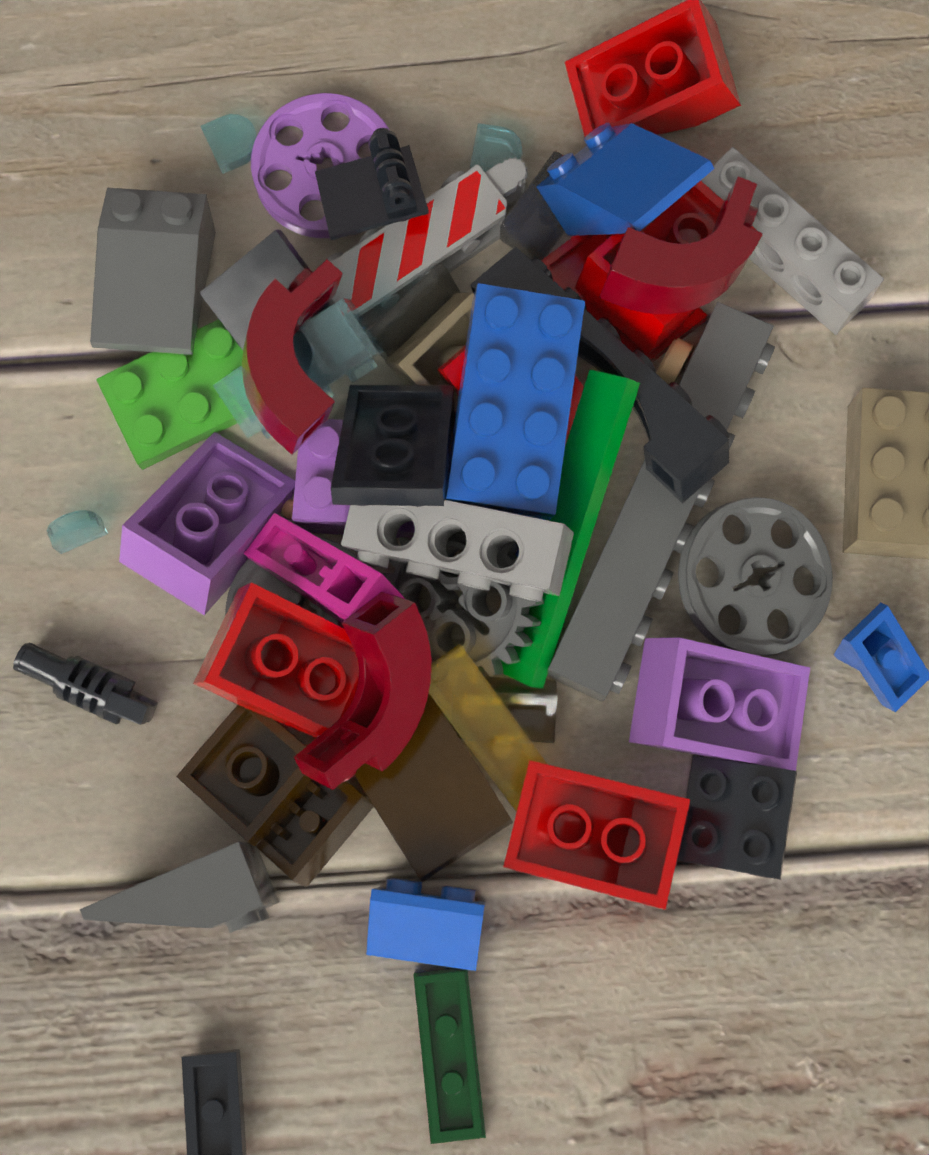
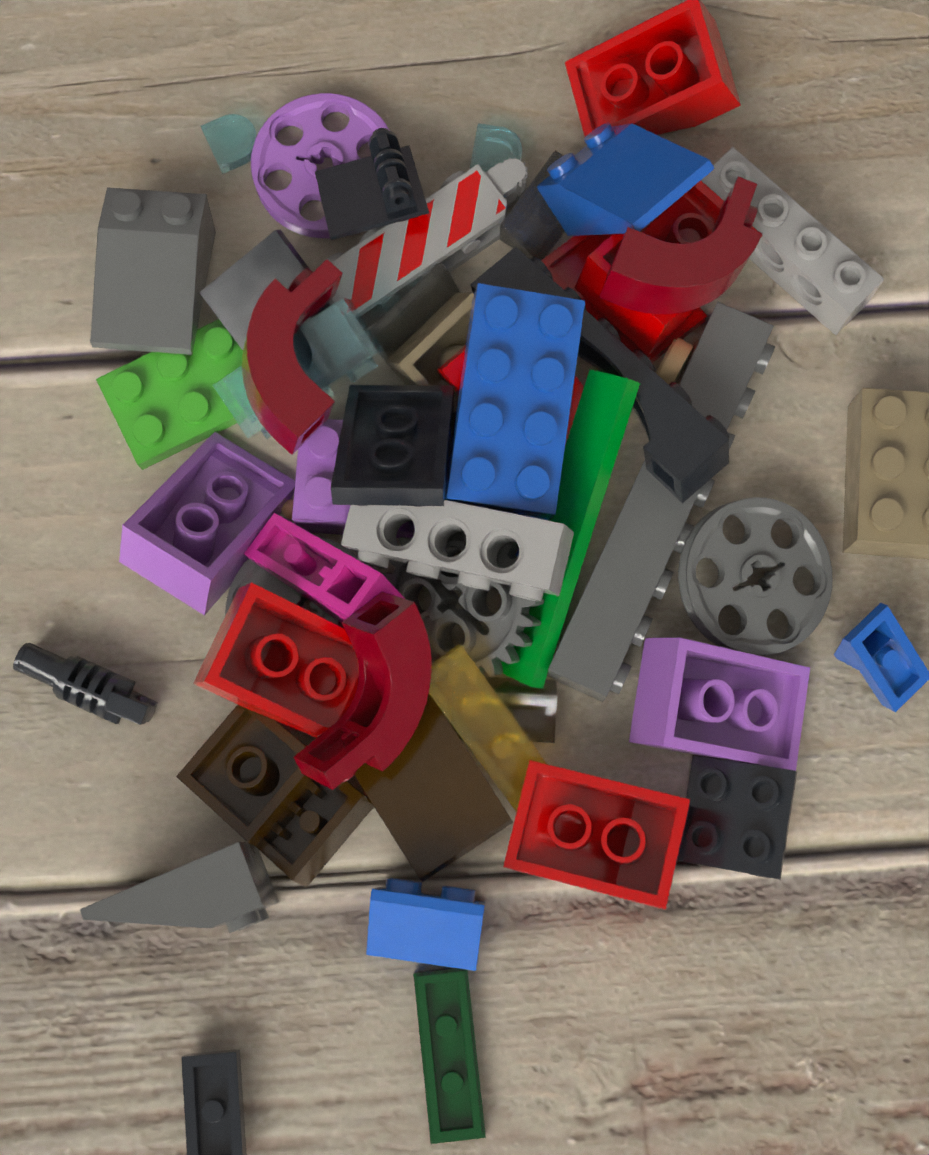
(75, 530): clear light blue tile -> none

